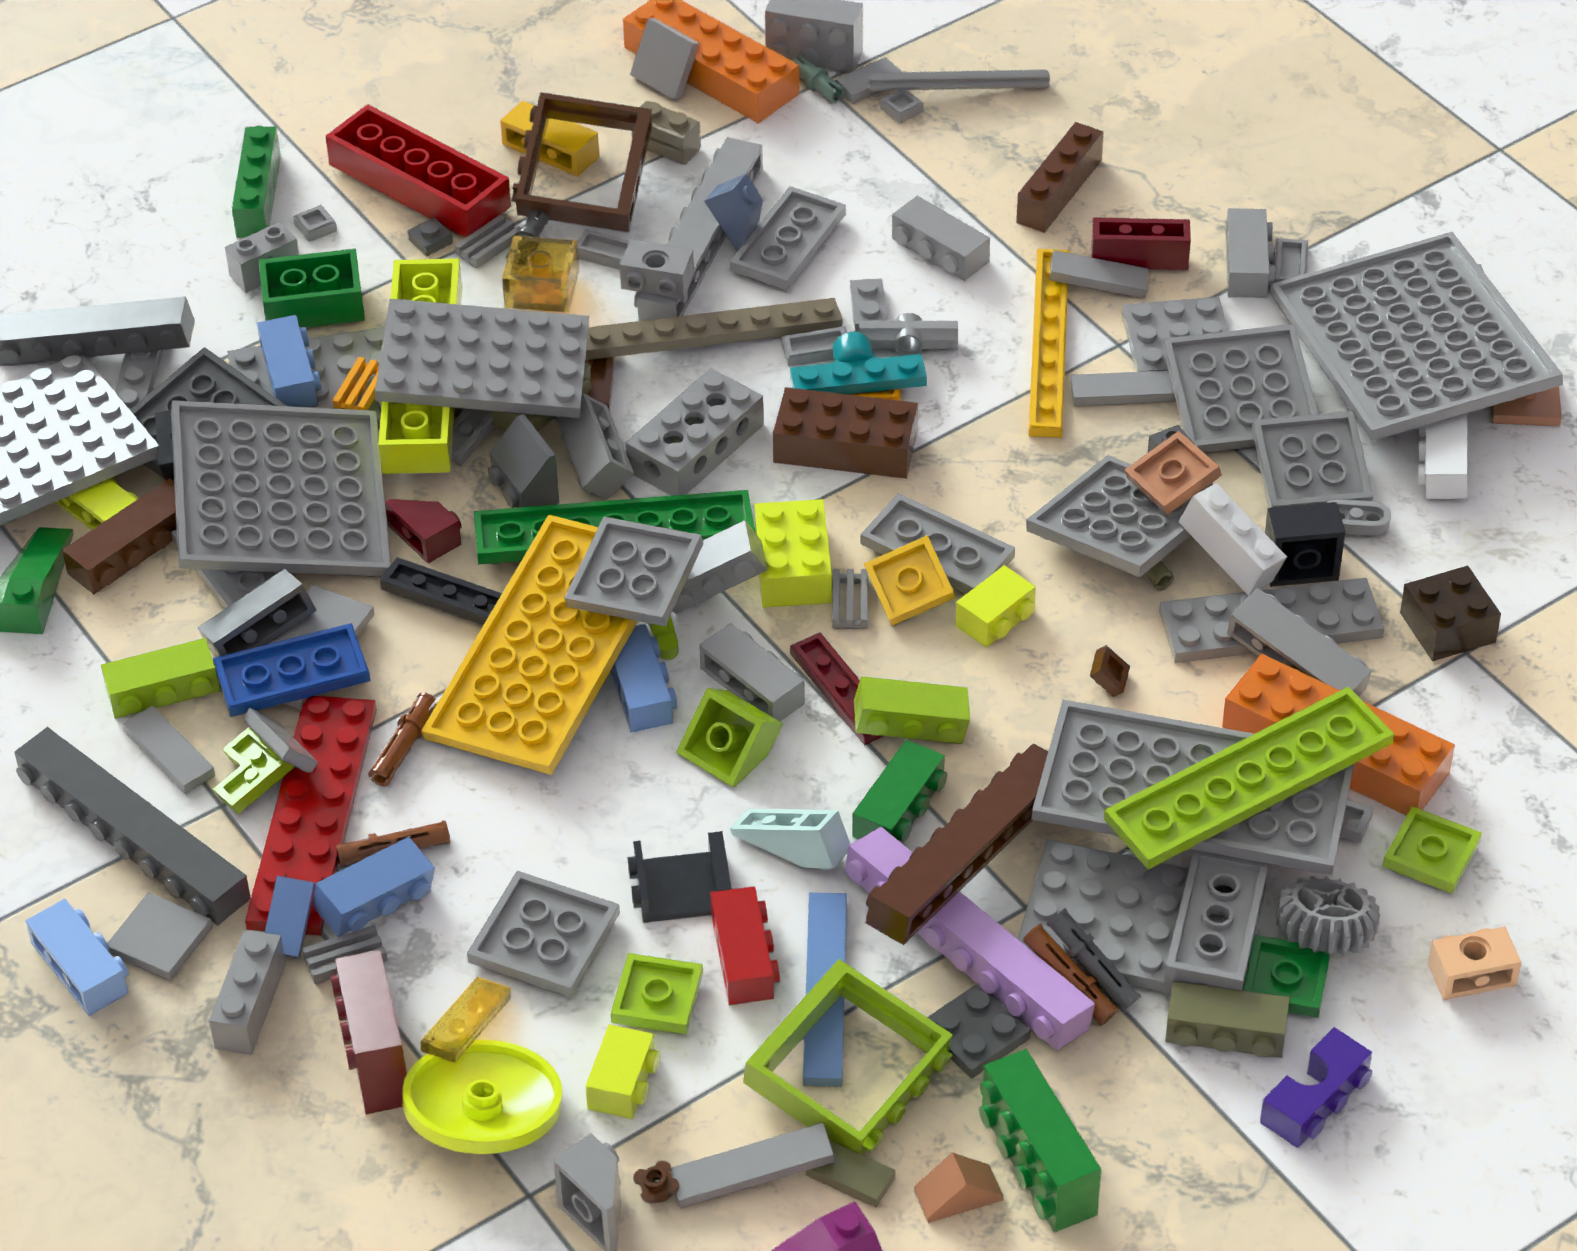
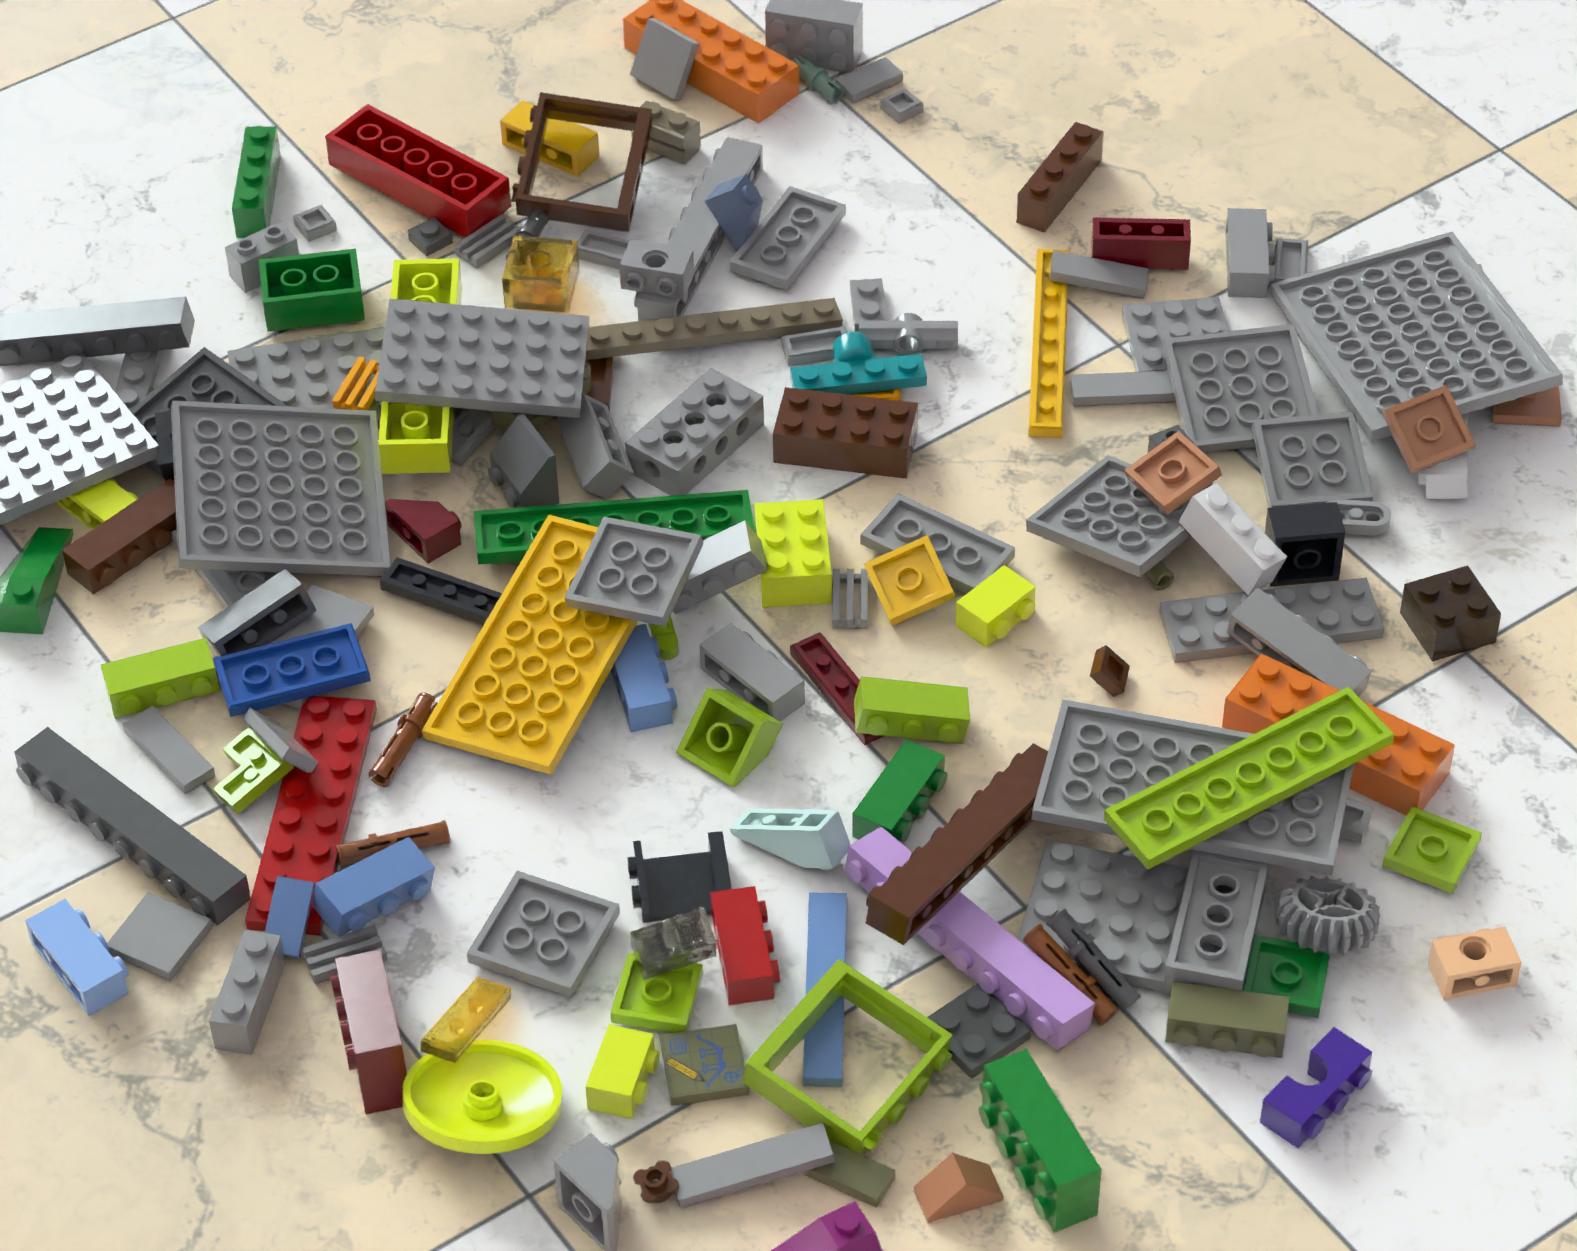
(289, 361): medium blue brick -> none
(673, 943): none -> clear smoke brick
(703, 1064): none -> olive tile
(940, 238): light grey brick -> none
(958, 80): light grey axle -> none
(1429, 429): none -> nougat plate

